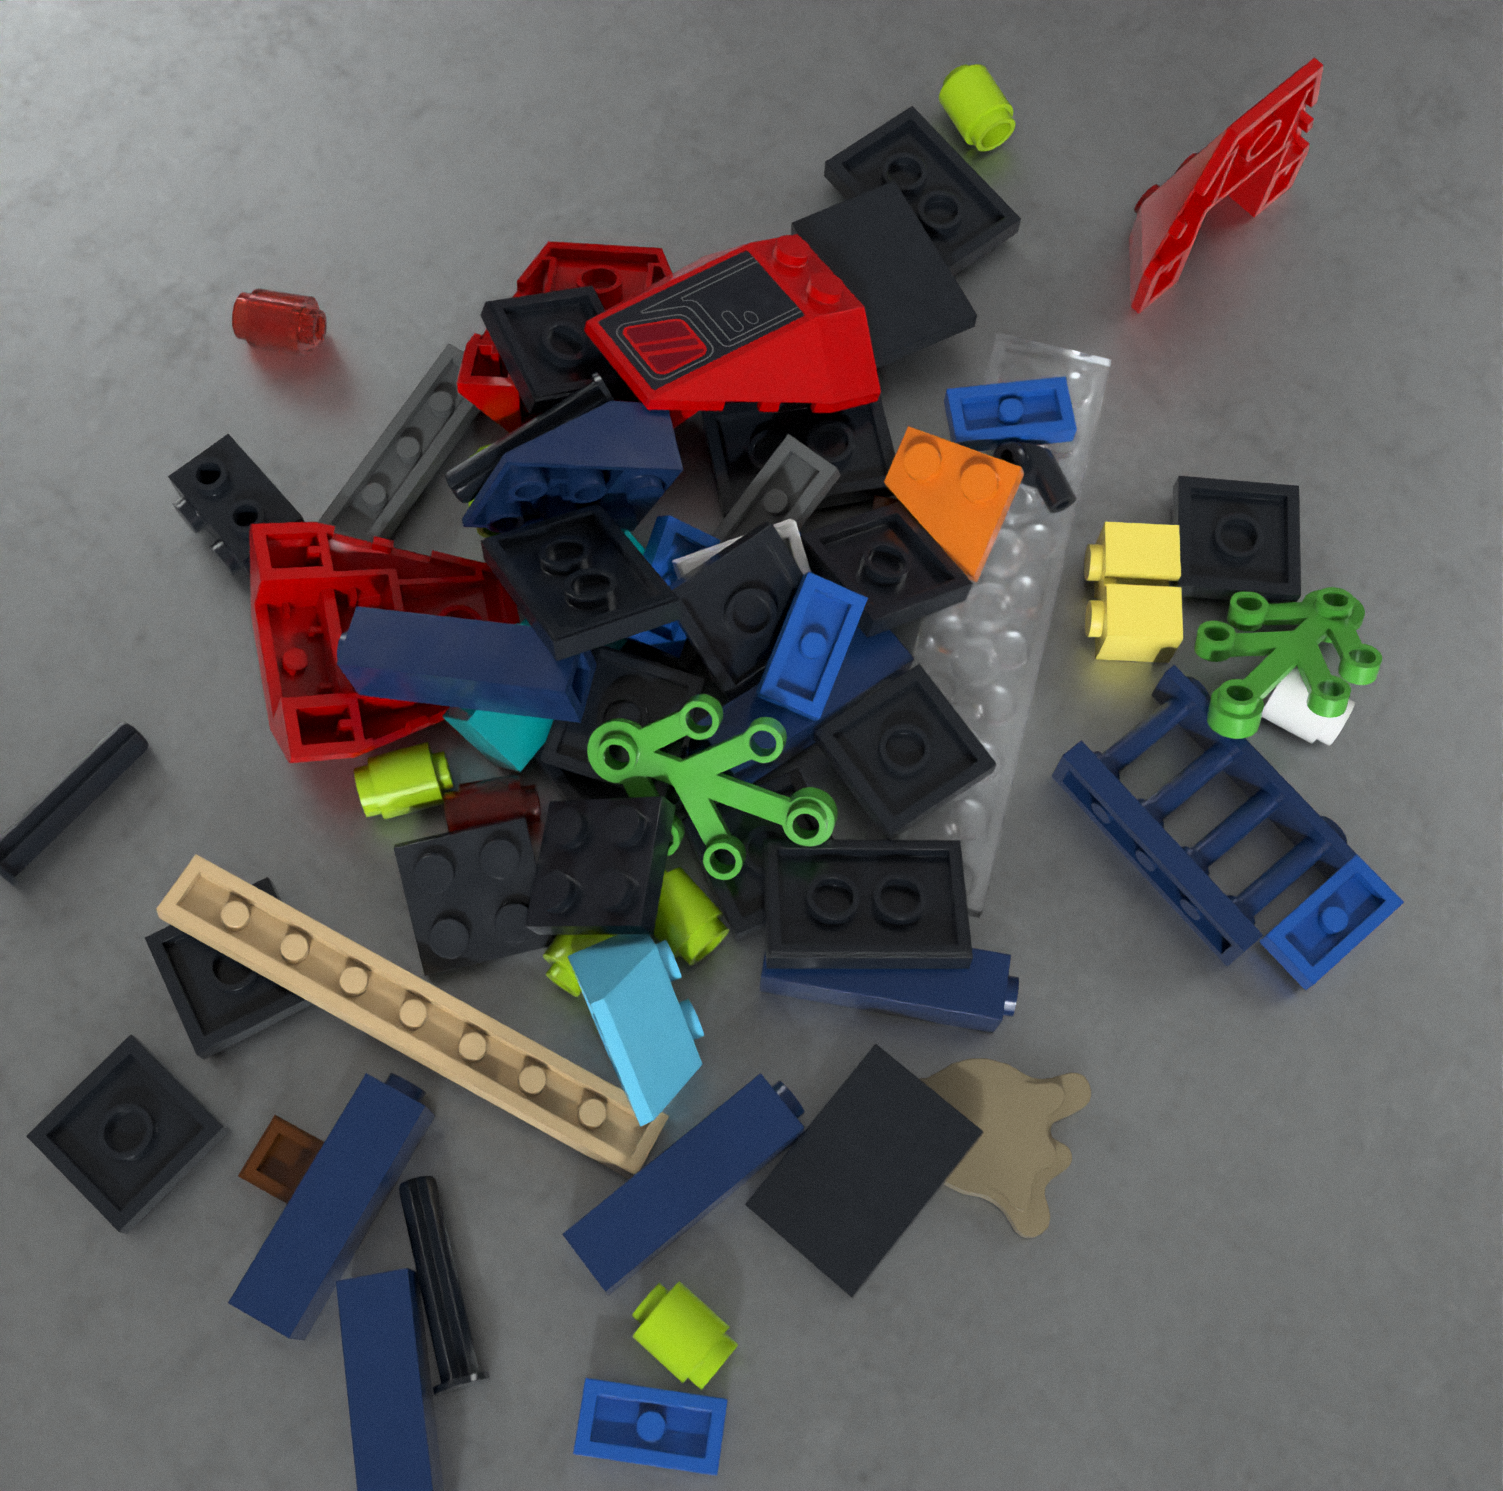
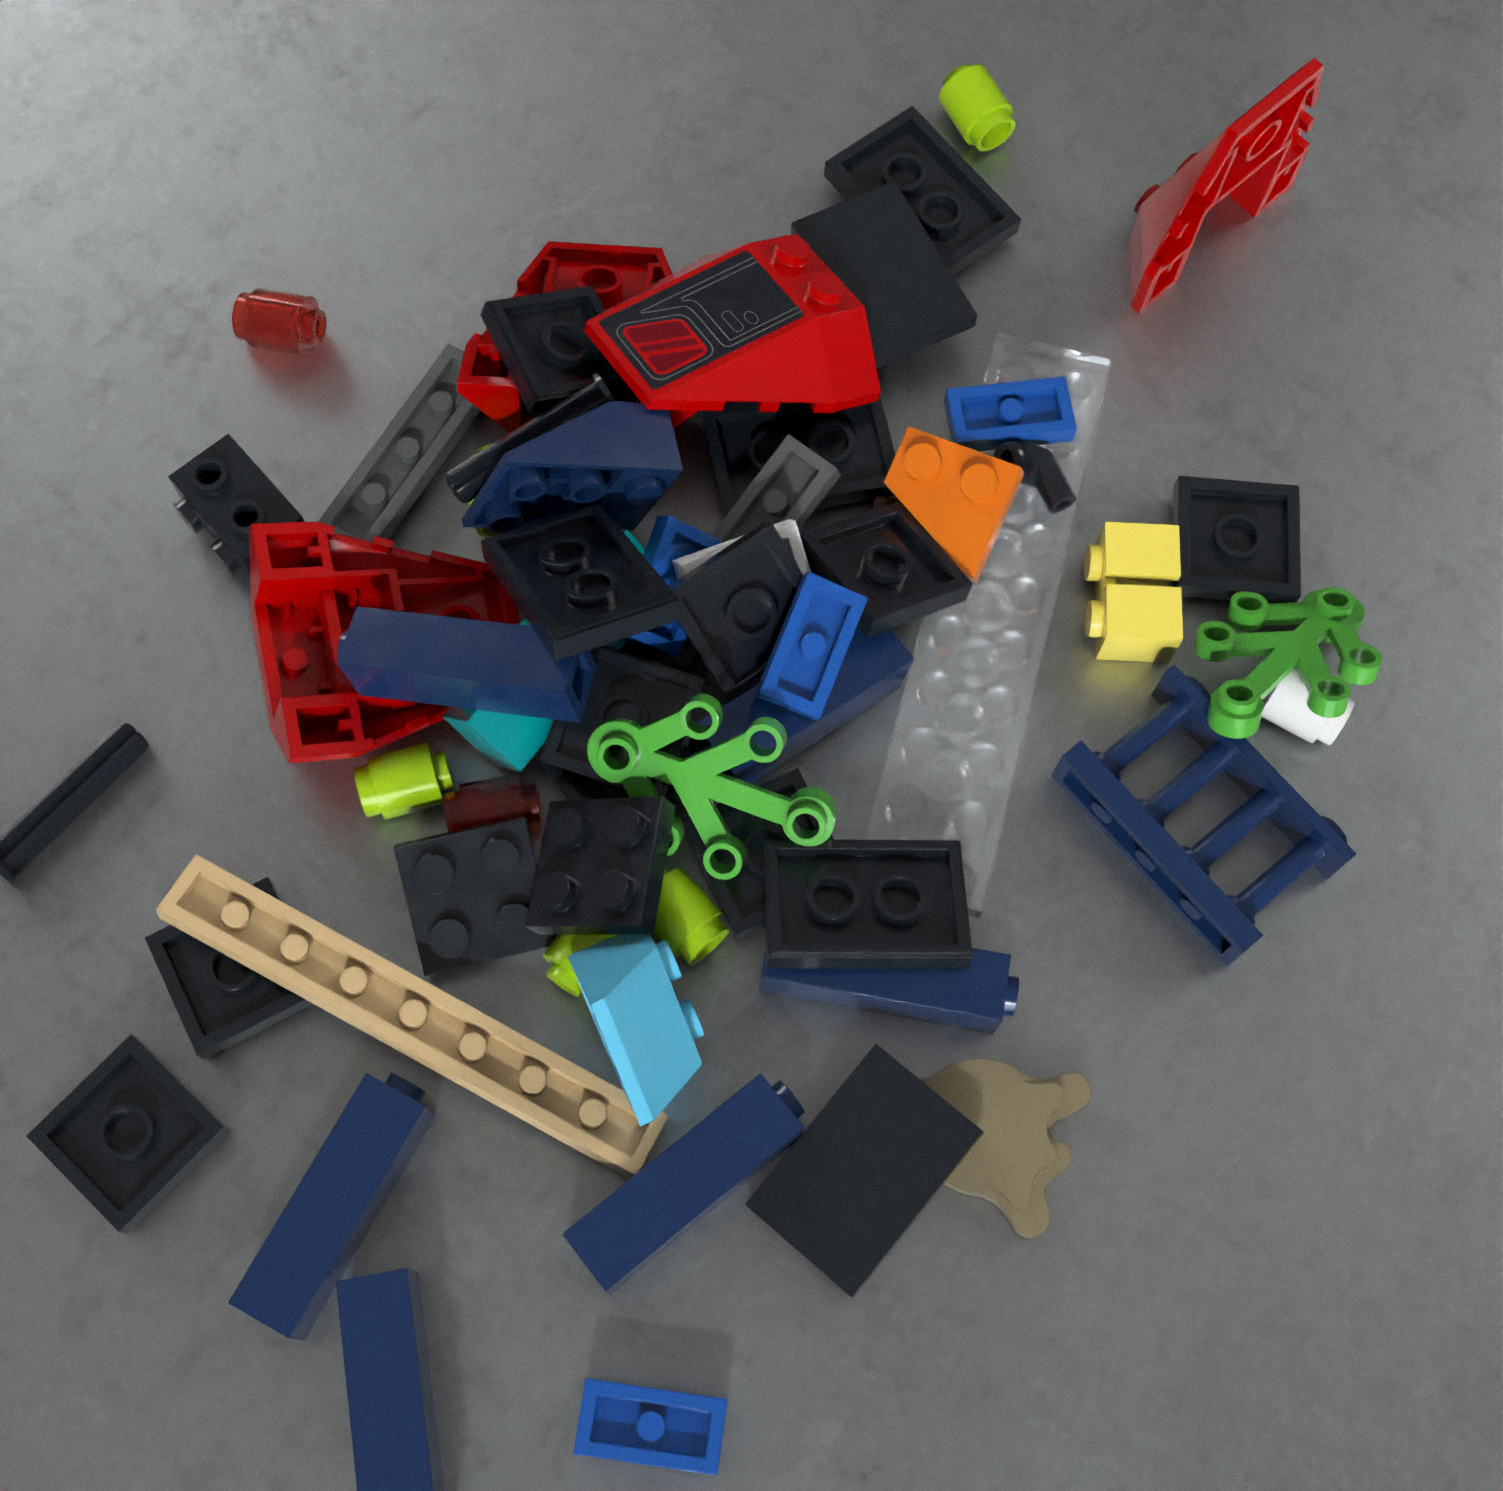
(281, 1159): reddish brown tile -> none
(440, 1286): black axle -> none
(683, 1333): lime brick -> none
(904, 752): black plate -> none
(1331, 922): blue plate -> none

